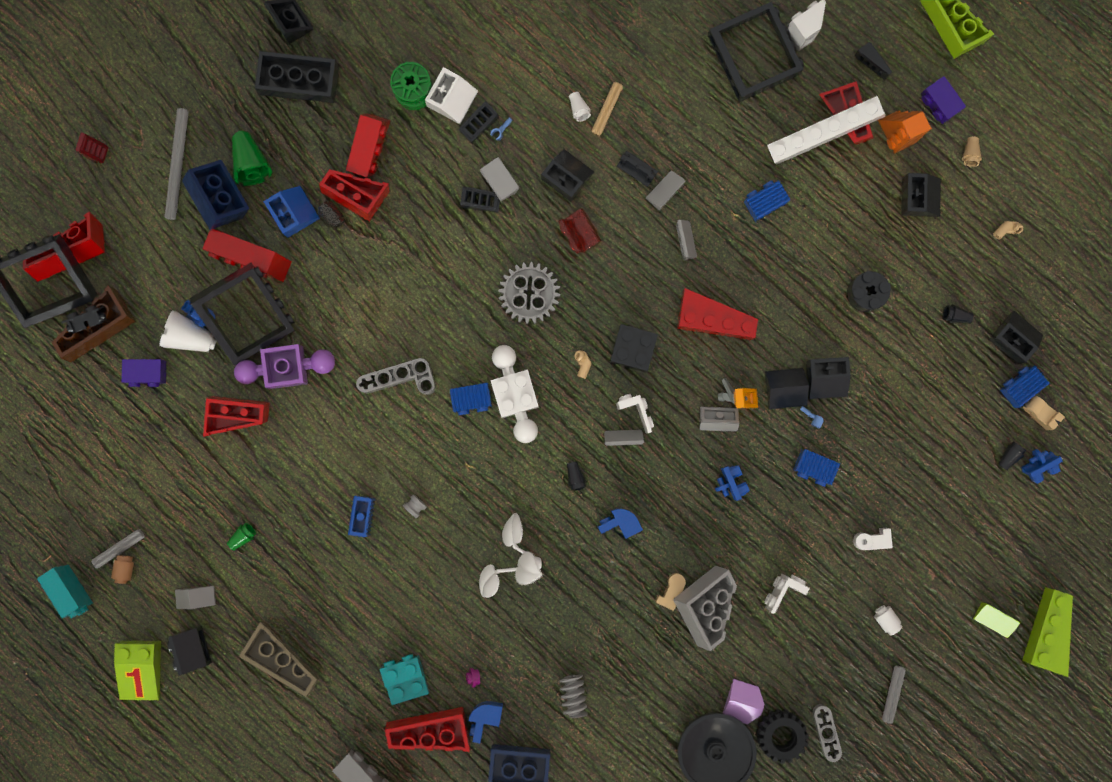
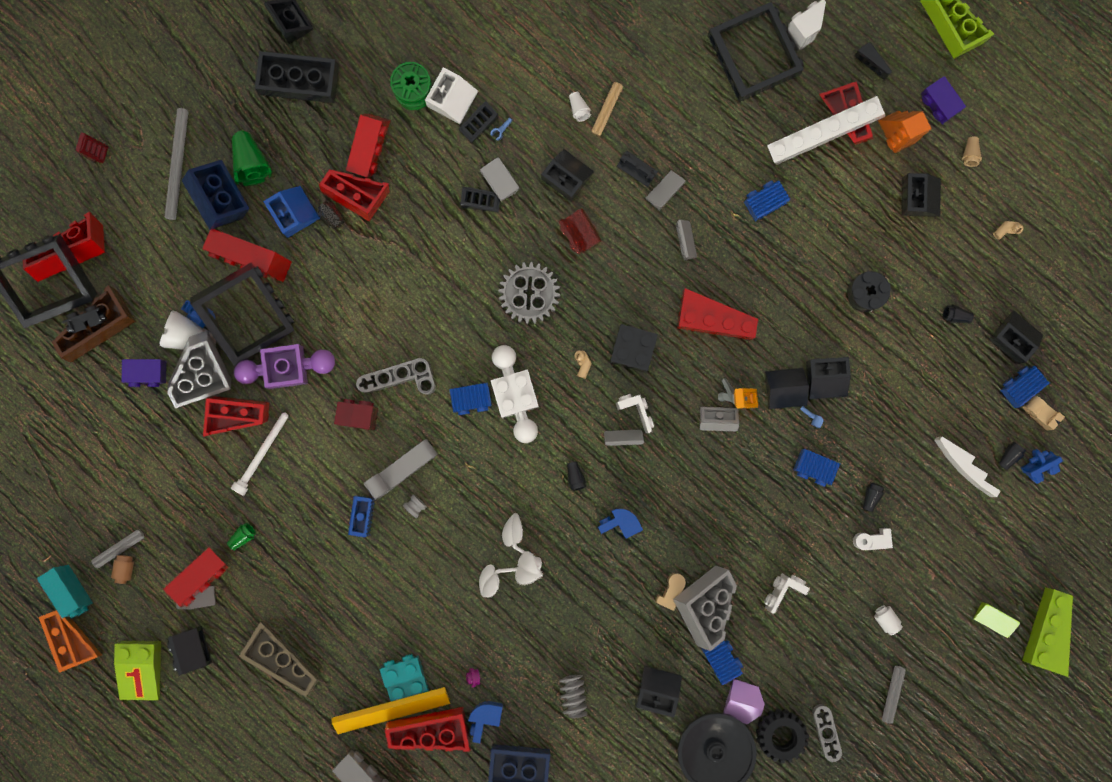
(67, 641): none -> orange wedge
(196, 578): none -> red wedge
(198, 372): none -> light grey brick
(241, 485): none -> white piece
(356, 415): none -> dark red brick
(390, 710): none -> yellow tile
(400, 470): none -> light grey beam
(658, 691): none -> black slope
(723, 662): none -> blue brick
(736, 490): blue hips -> none
(872, 496): none -> black cone
(963, 463): none -> white slope

